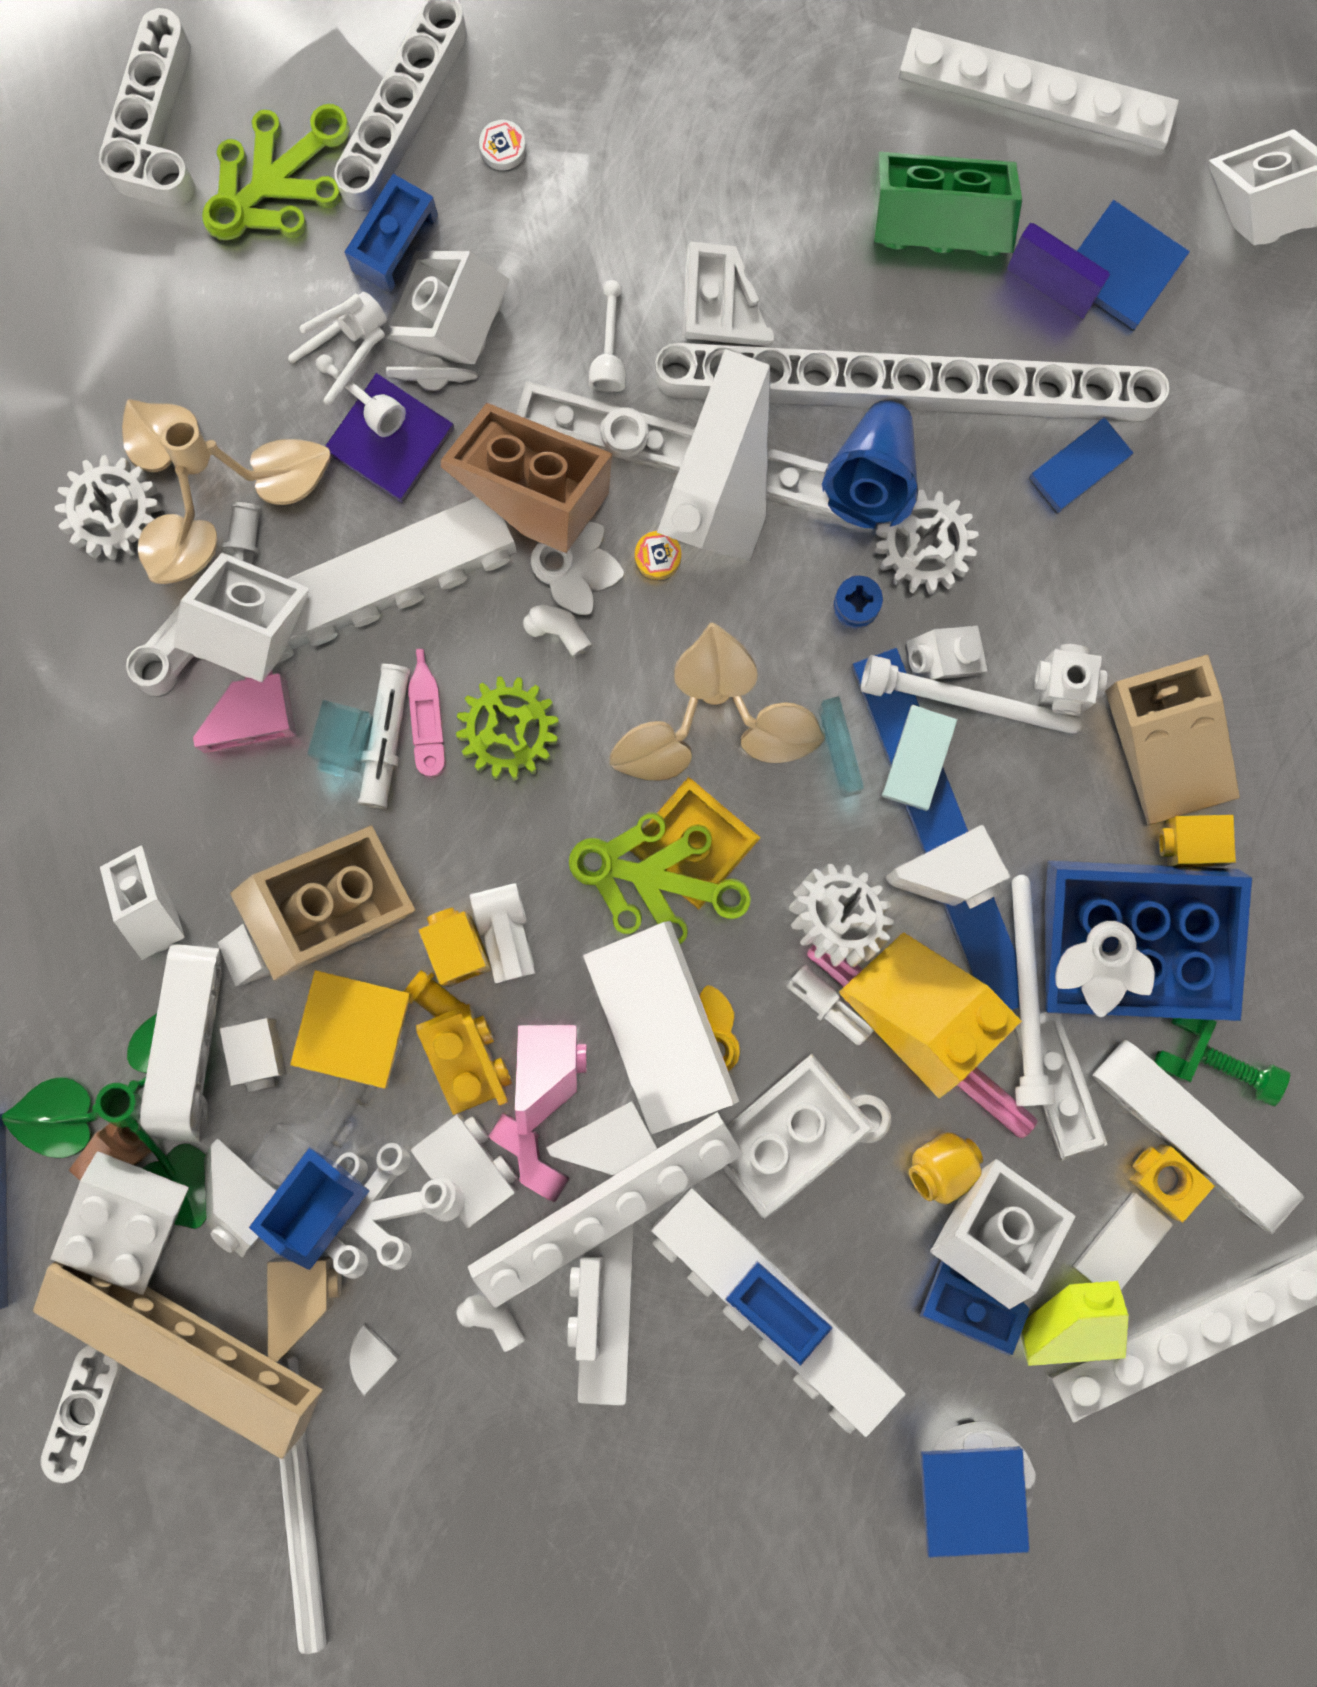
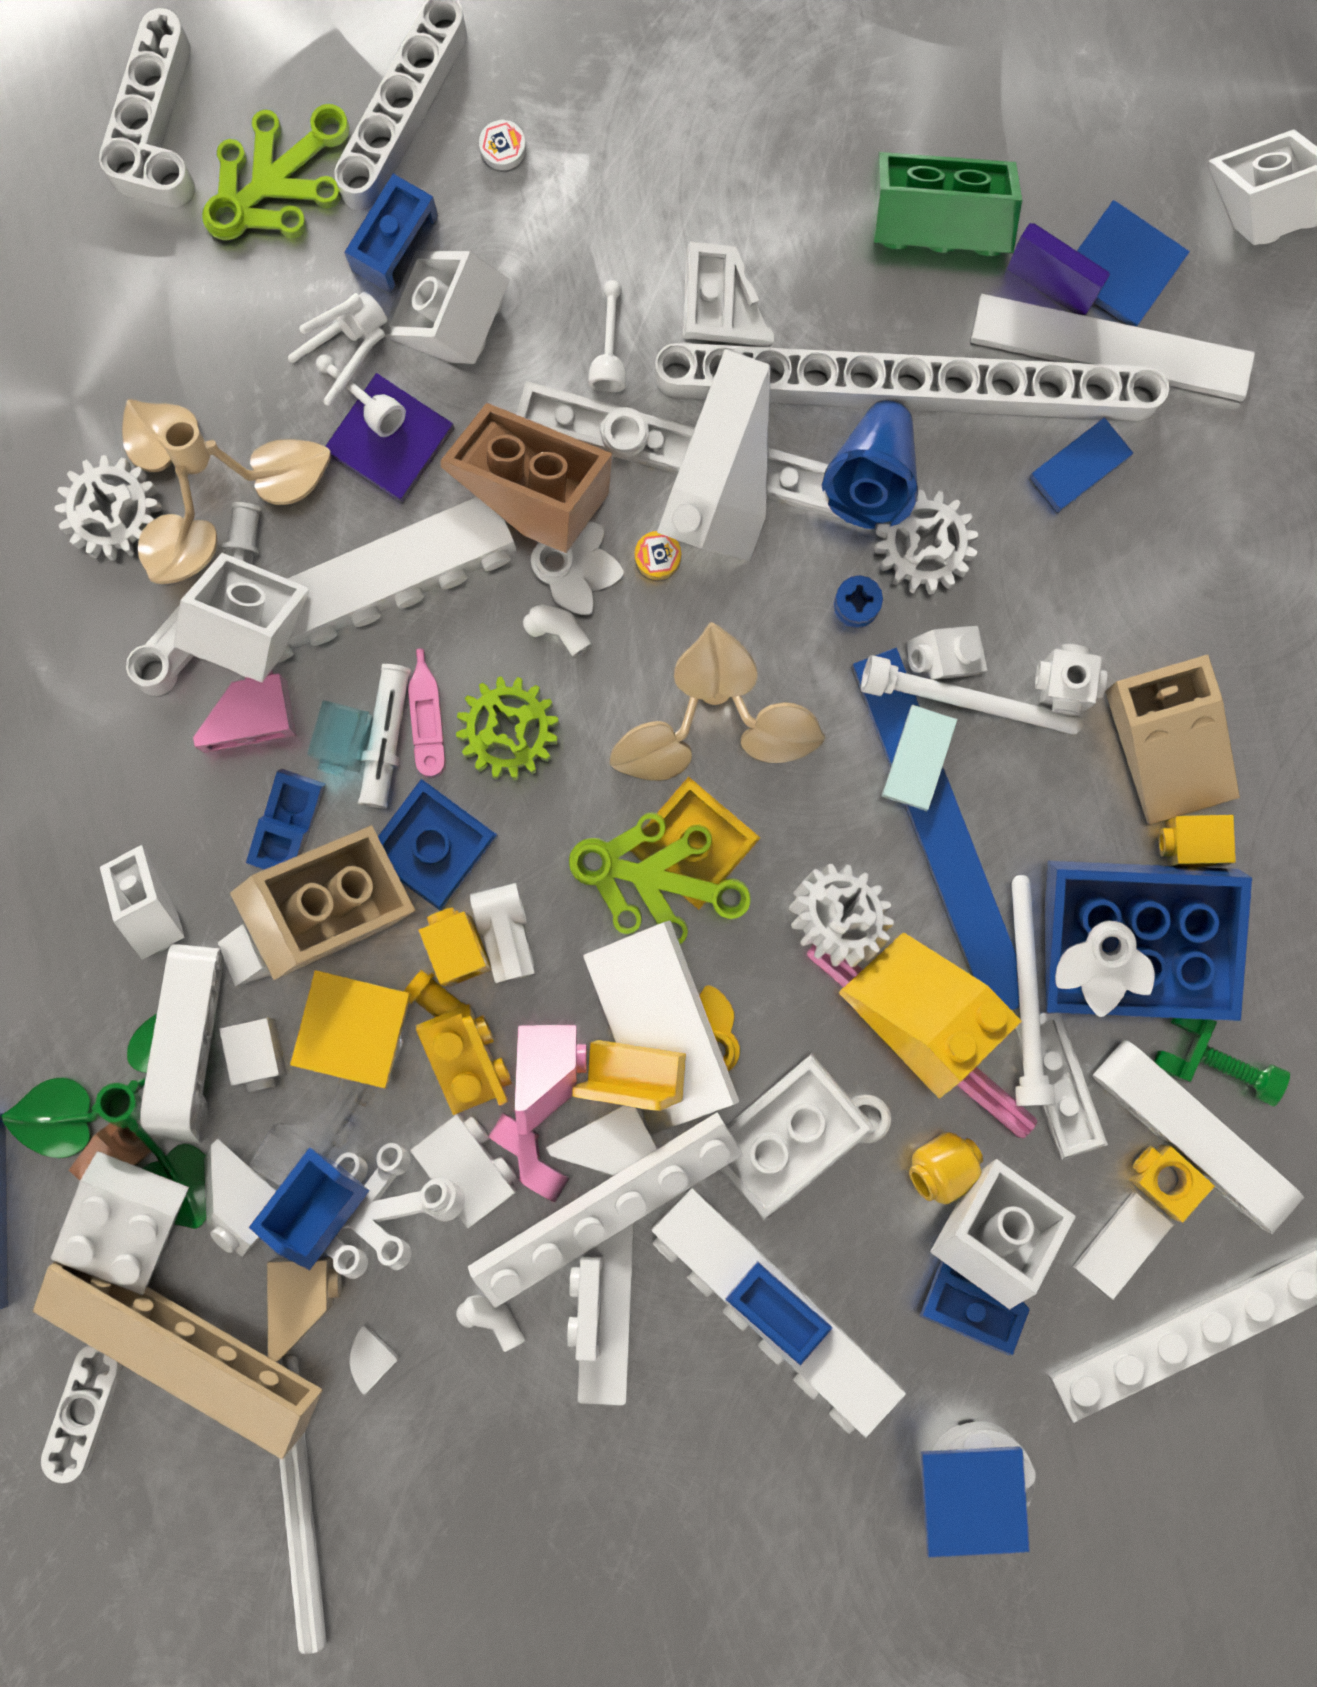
(286, 820): none -> blue slope
(431, 373): white piece -> none
(434, 844): none -> blue tile
(633, 1076): none -> yellow panel
(829, 1005): white axle -> none
(840, 747): clear light blue tile -> none
(955, 871): white slope -> none
(1038, 89): white plate -> none
(1078, 1326): neon yellow slope -> none
(1090, 340): none -> white tile

